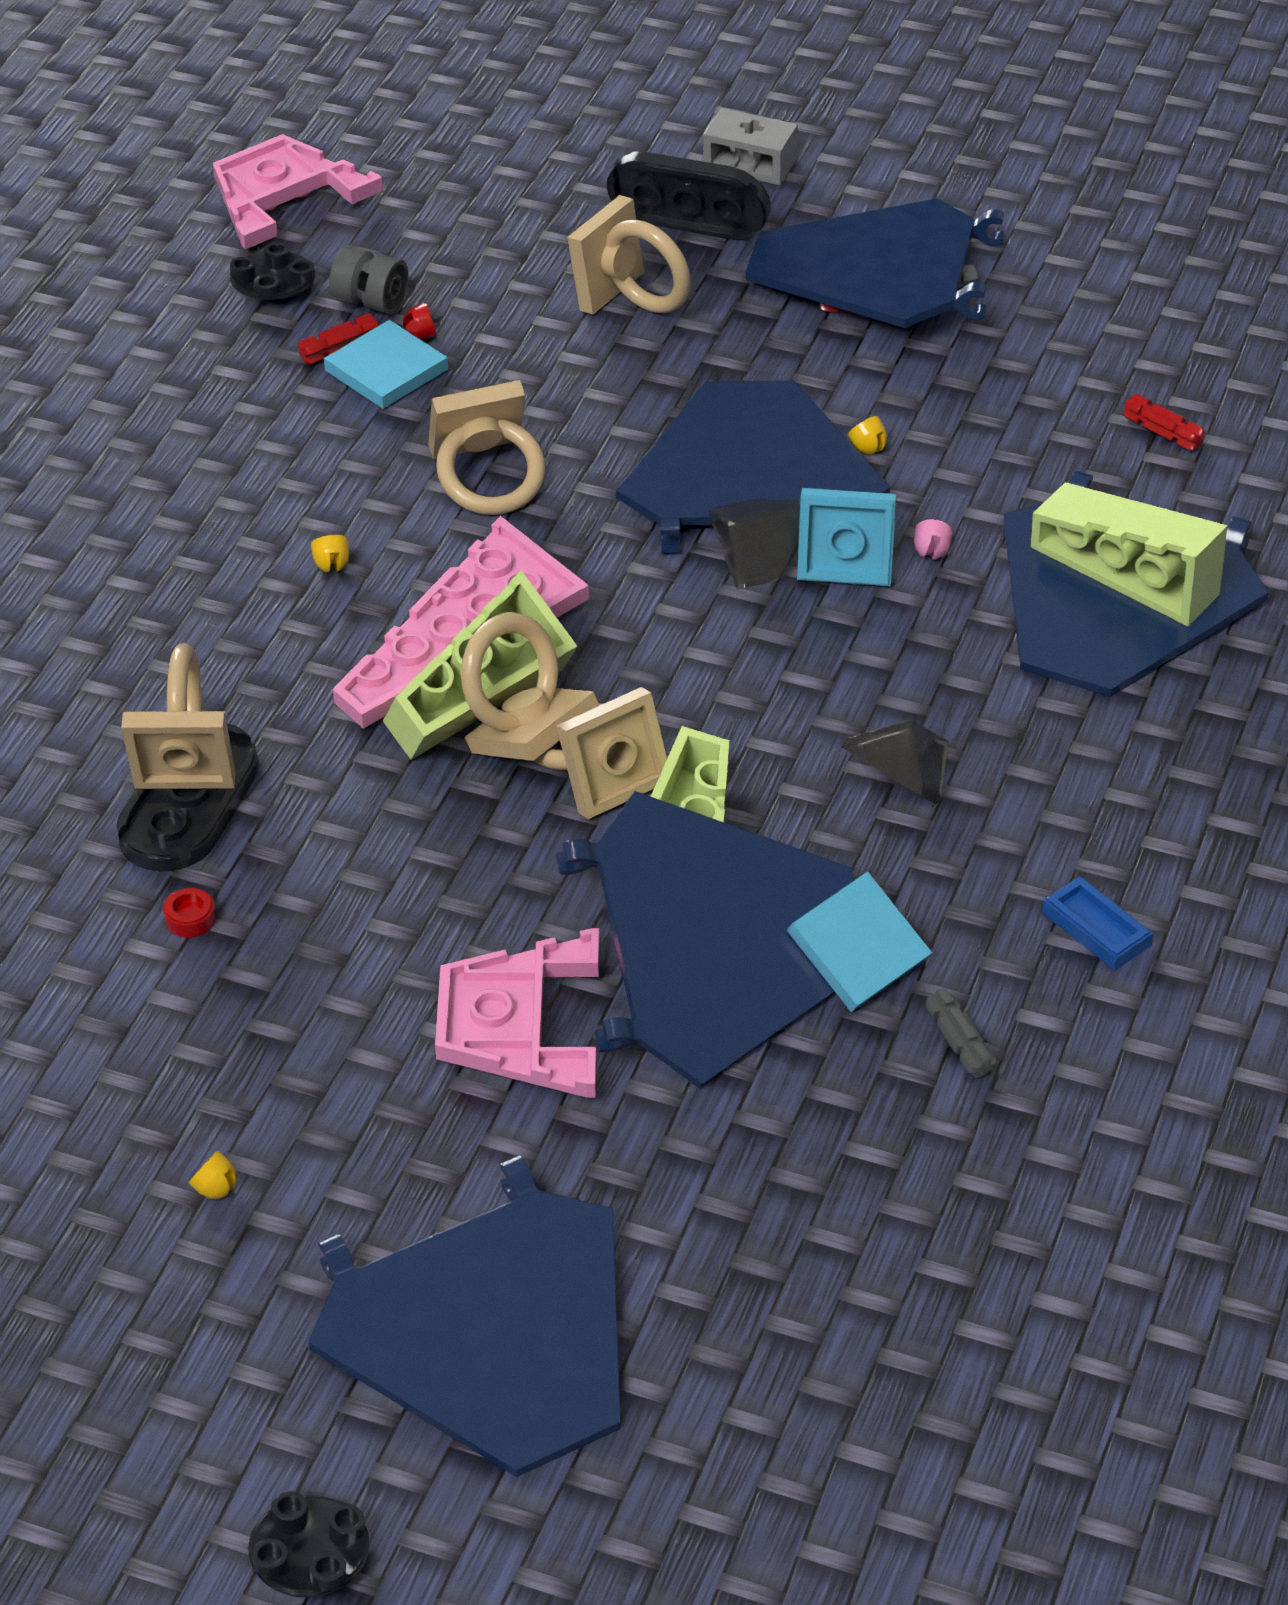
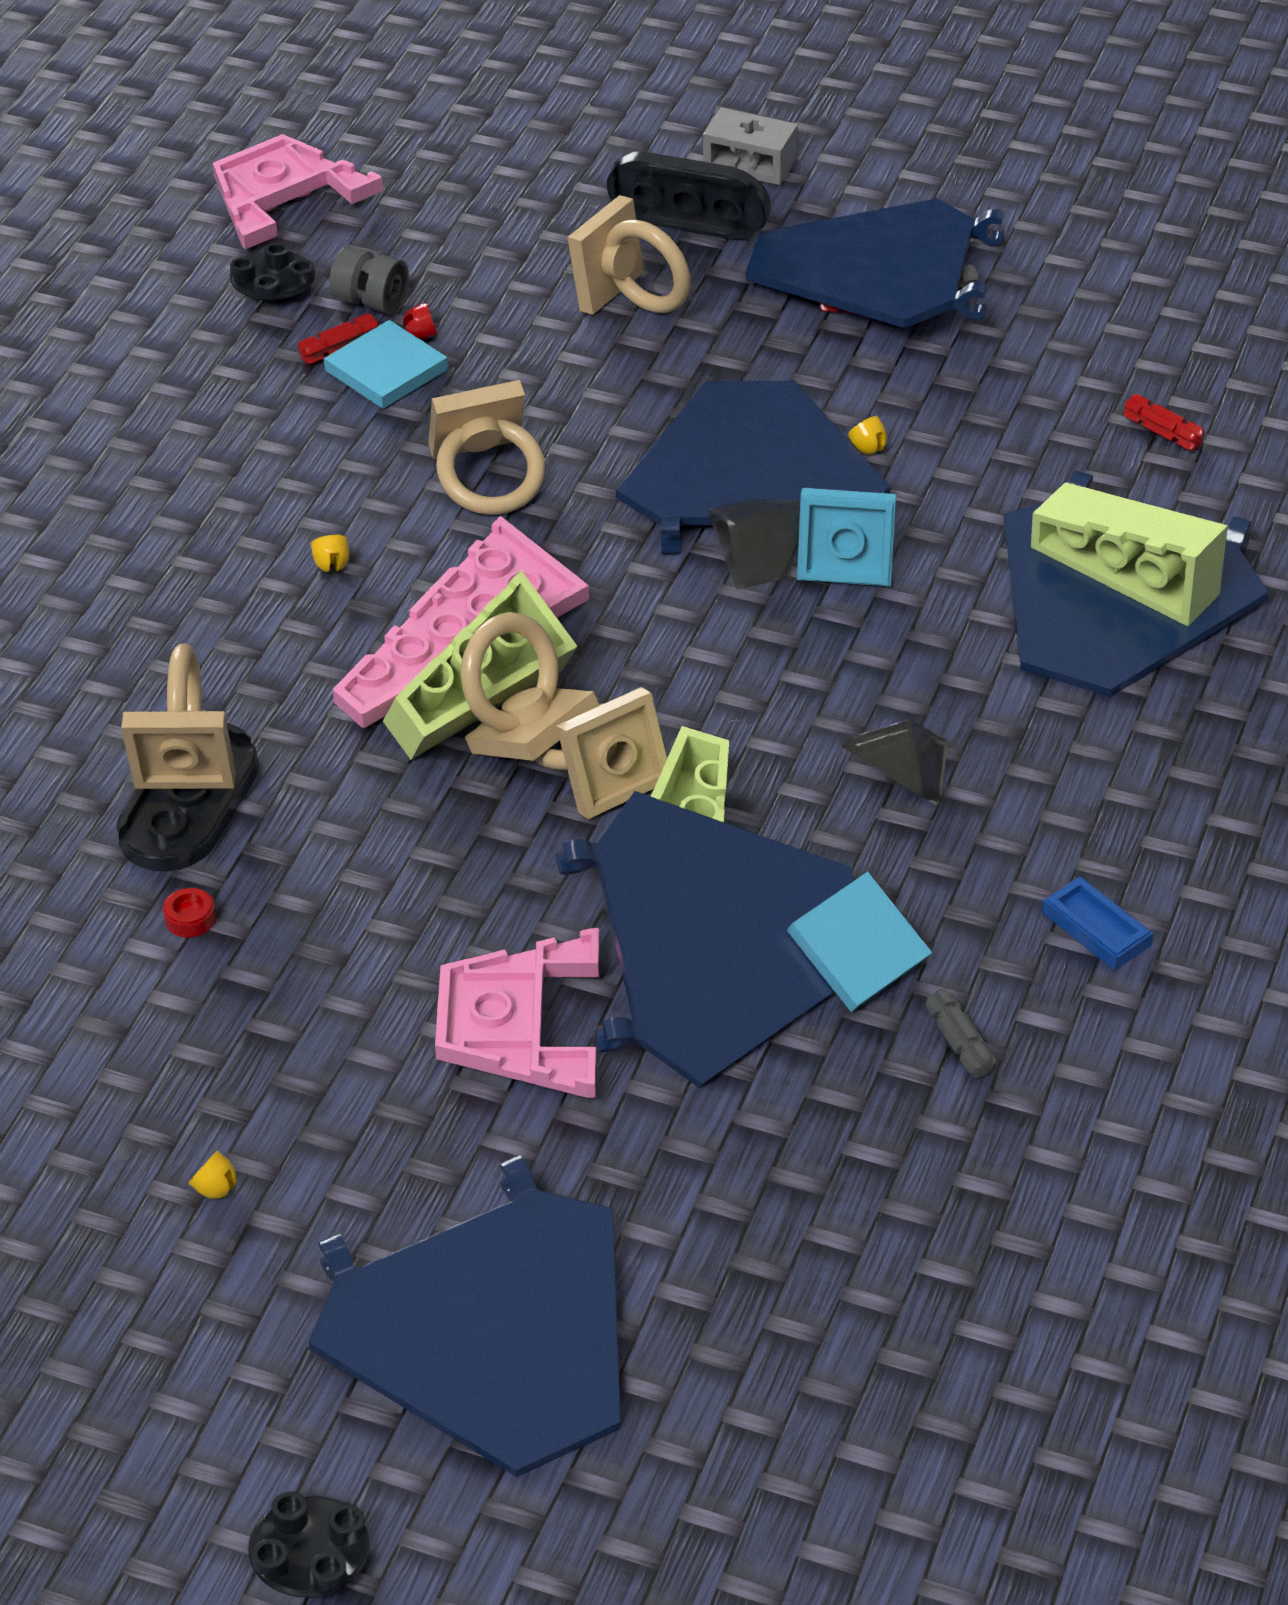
(941, 539): bright pink hinge -> none

